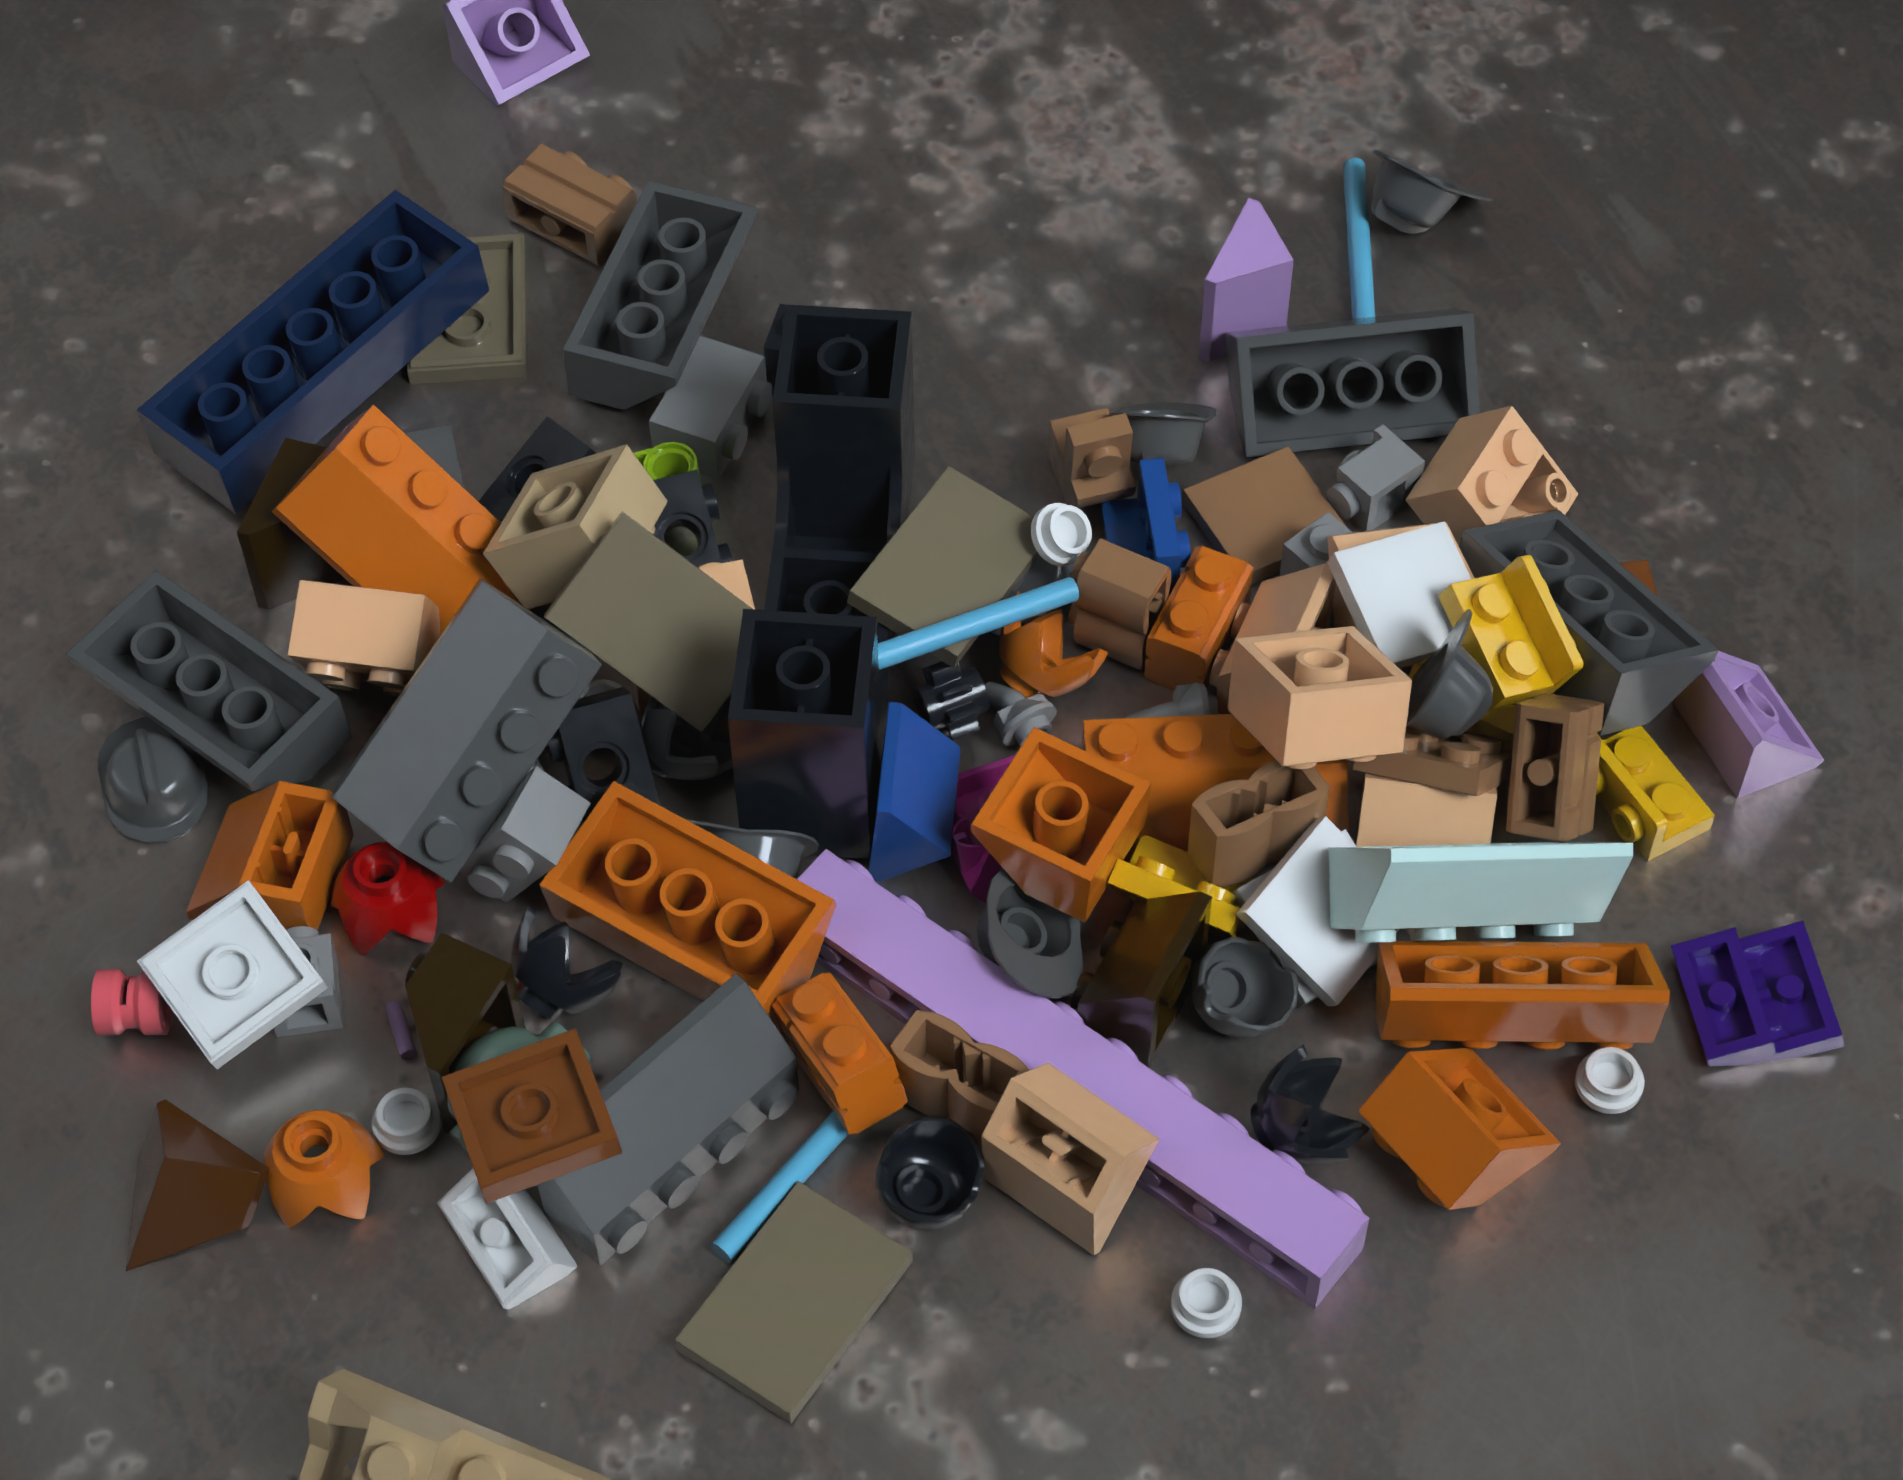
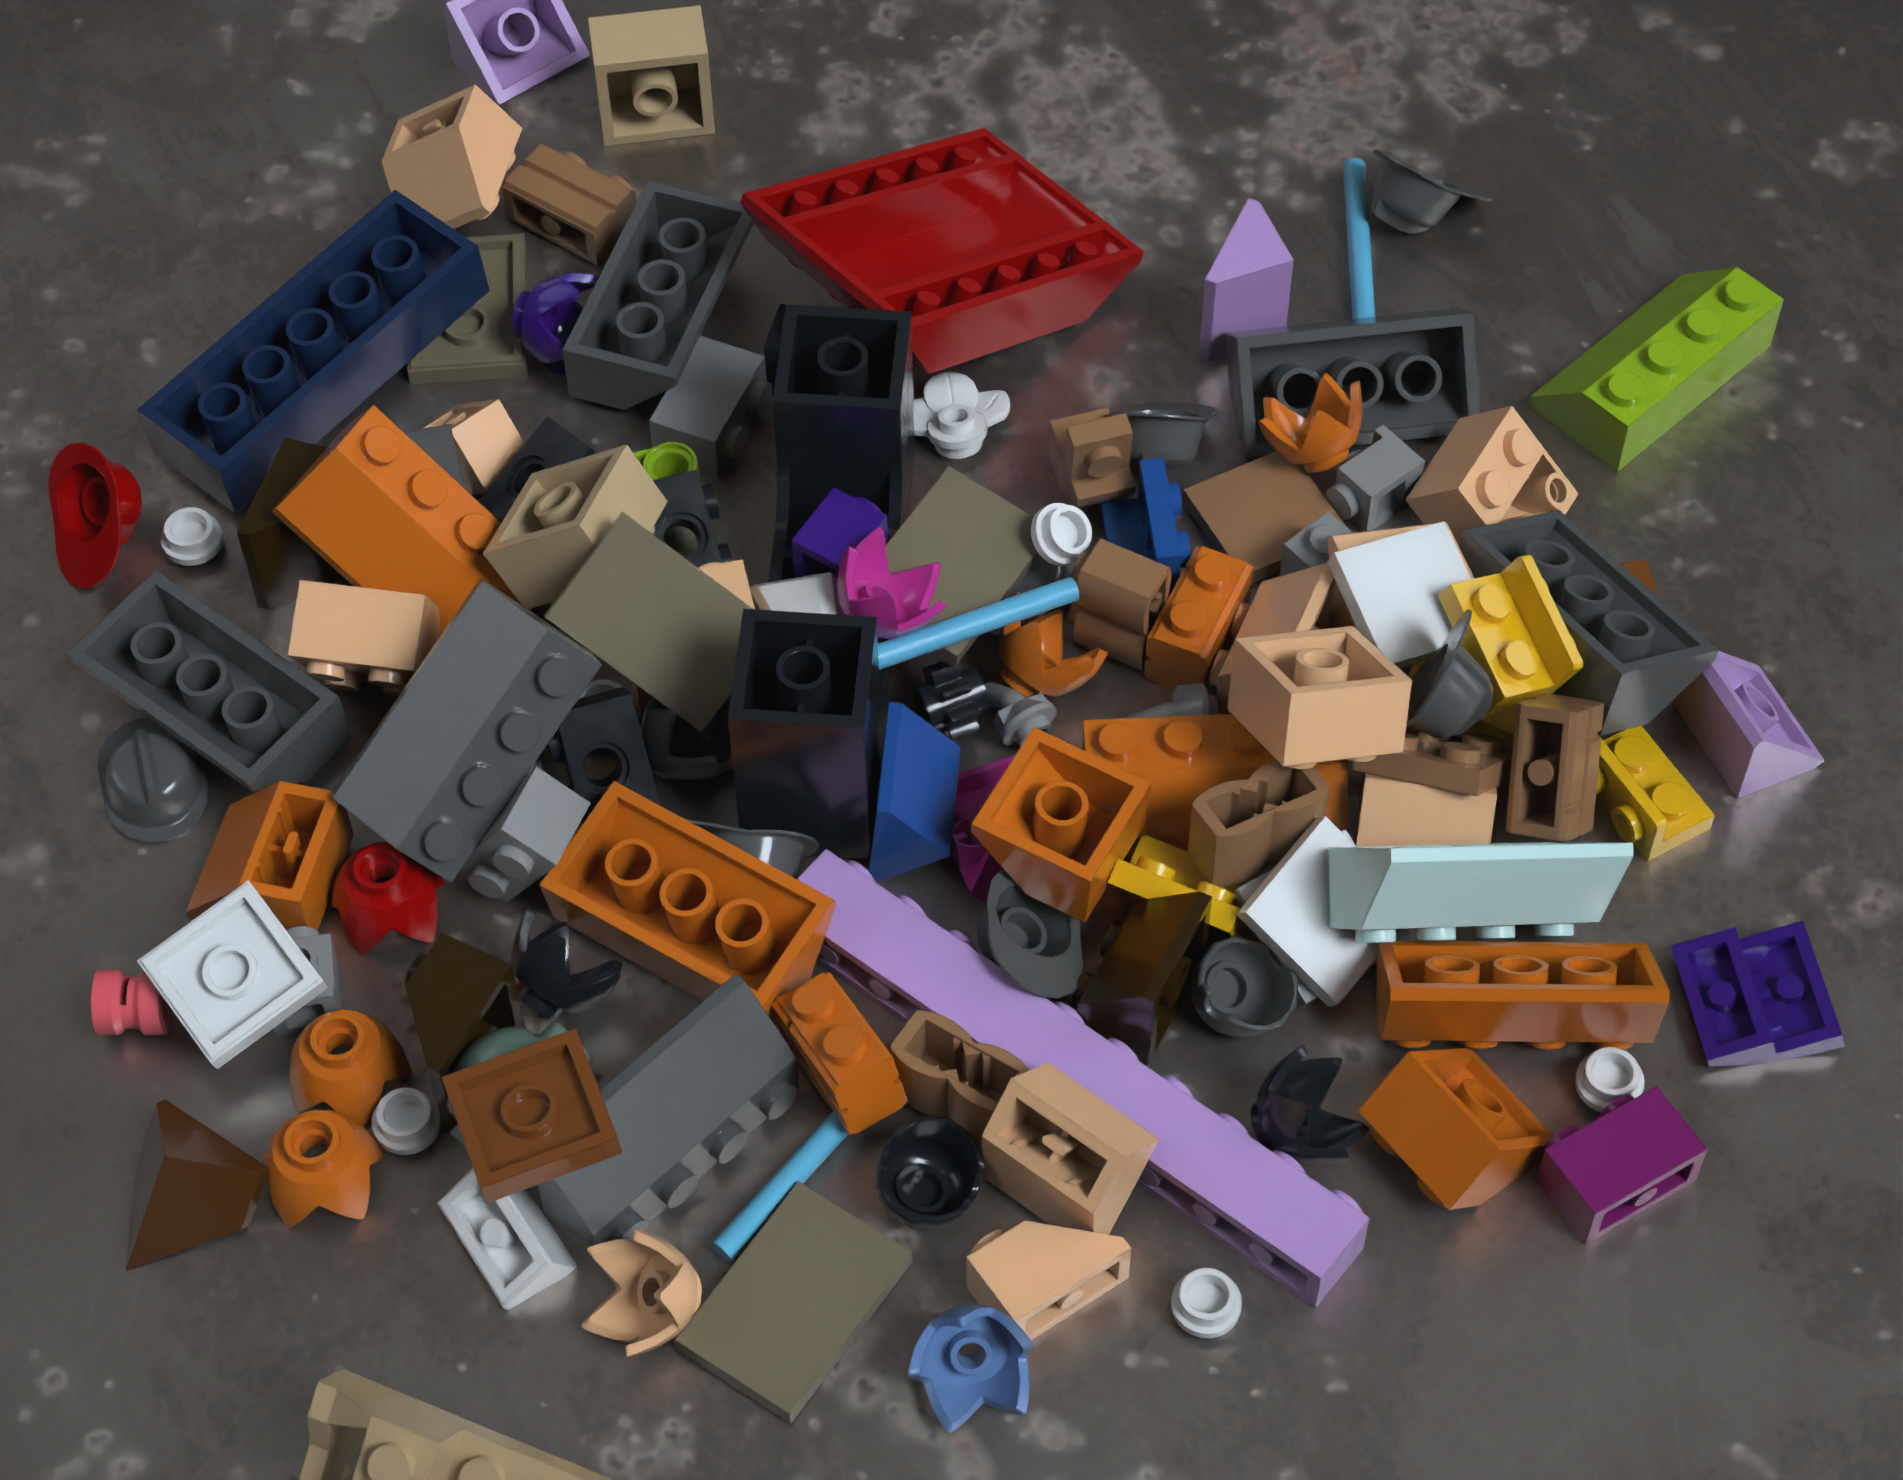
(92, 510): none -> red piece
(191, 536): none -> white plate
(350, 1080): none -> orange piece
(400, 1030): lavender piece -> none
(453, 156): none -> light nougat slope
(483, 441): none -> light nougat slope
(549, 315): none -> dark purple piece
(652, 75): none -> tan brick
(653, 1292): none -> light nougat piece
(799, 594): none -> white piece
(832, 528): none -> dark purple brick
(895, 598): none -> dark pink piece
(955, 236): none -> red slope
(957, 415): none -> white plate
(965, 1382): none -> medium blue piece
(1044, 1272): none -> light nougat slope
(1324, 435): none -> orange piece
(1619, 1163): none -> magenta brick
(1660, 363): none -> lime slope

